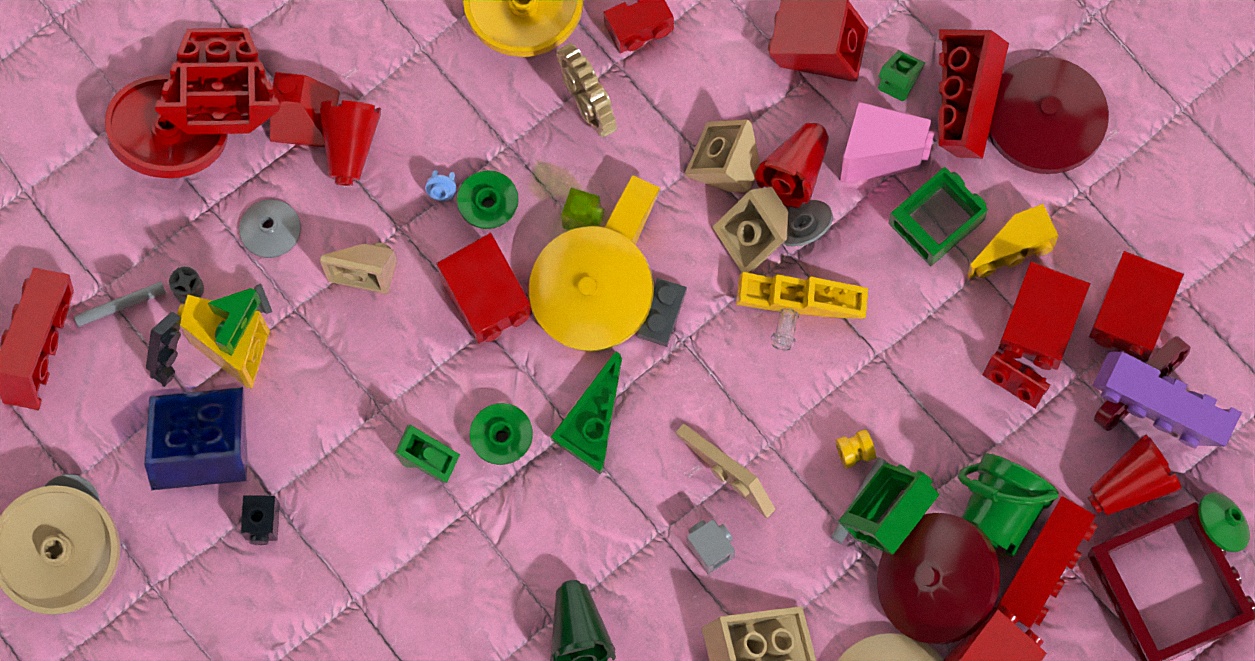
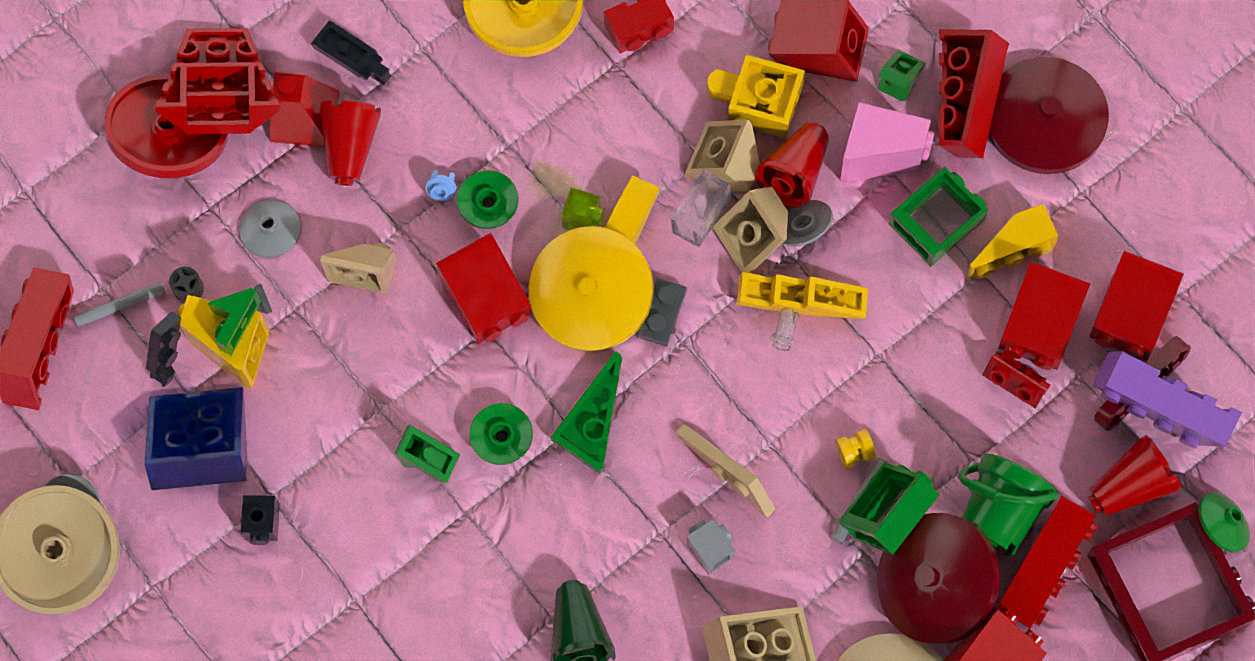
(350, 53): none -> black hinge
(584, 86): tan gear -> none
(701, 208): none -> clear brick
(760, 83): none -> yellow brick

